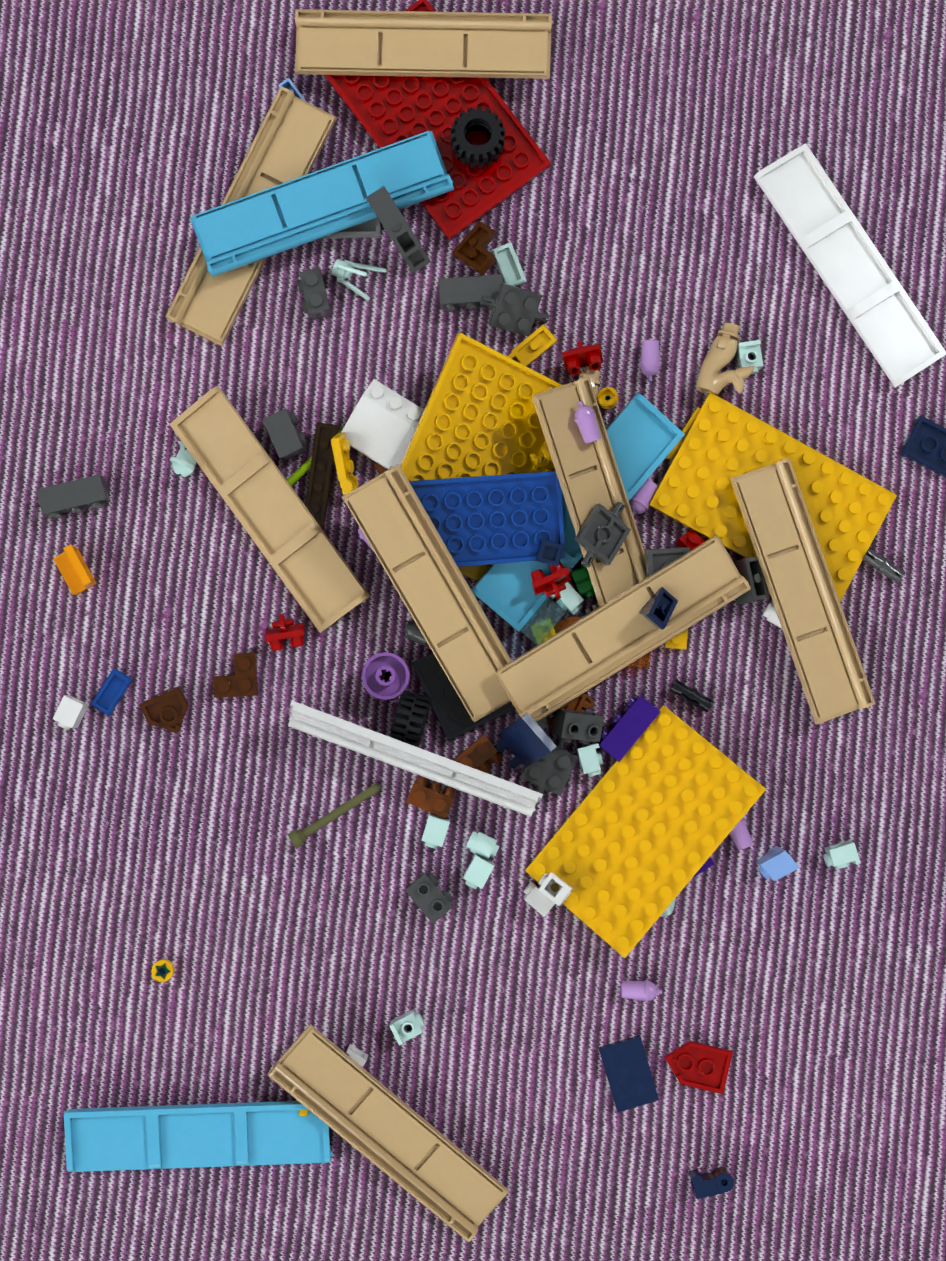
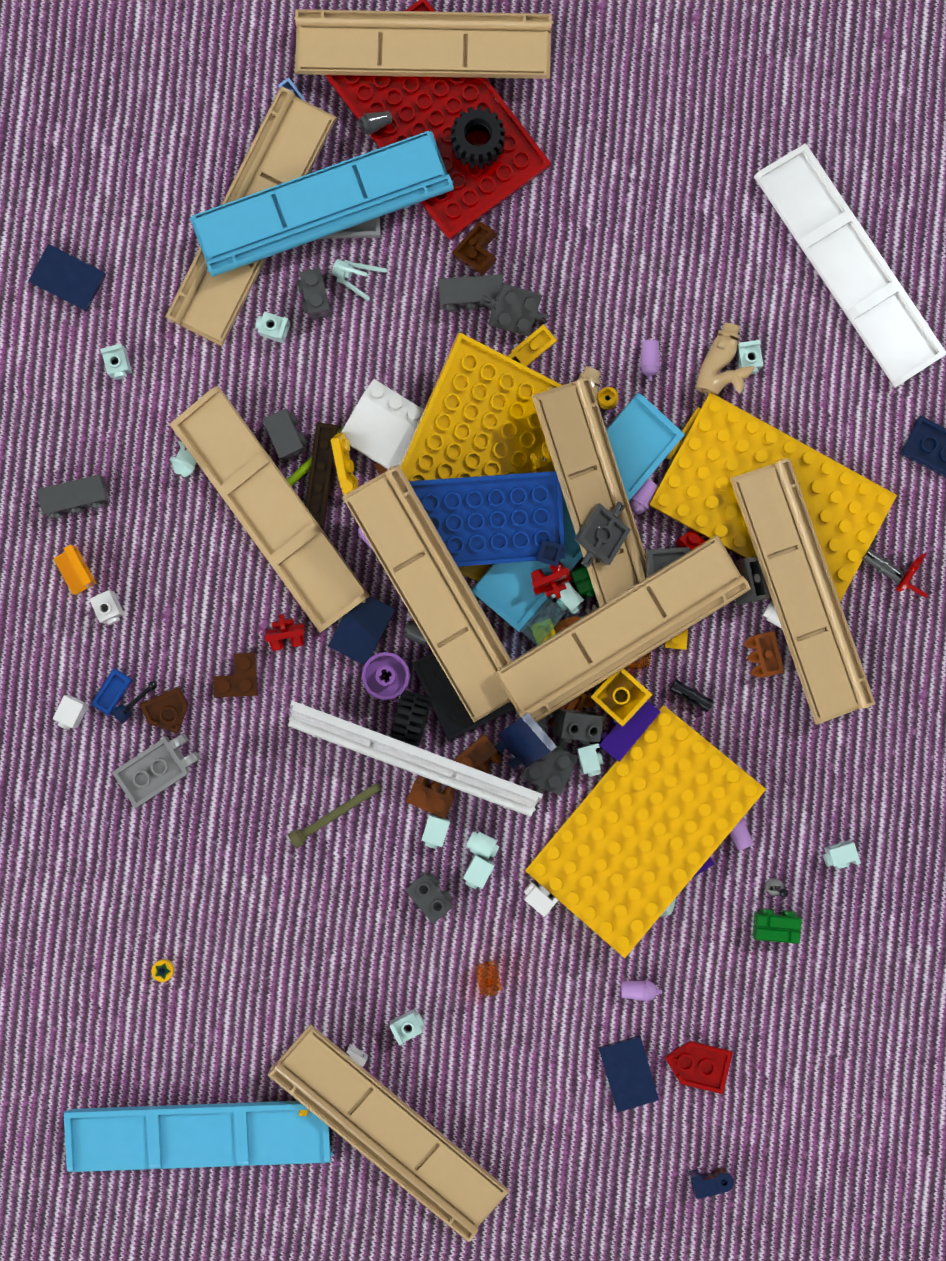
(67, 277): none -> dark blue tile
(107, 607): none -> white brick
(123, 366): none -> light aqua brick
(123, 712): none -> hinge
(154, 770): none -> light grey tile
(276, 333): none -> light aqua brick
(362, 629): none -> dark blue tile
(374, 121): none -> dark grey cone
(398, 229): dark grey slope -> none
(488, 978): none -> clear orange brick
(509, 265): light aqua tile -> none
(546, 888): white brick -> none
(582, 357): red hips -> none
(587, 423): lavender piece -> none
(621, 696): none -> yellow slope
(659, 608): dark blue slope -> none
(765, 654): none -> dark orange plate
(776, 864): light blue slope -> none
(776, 887): none -> light grey hinge
(777, 926): none -> green brick
(904, 584): none -> red piece

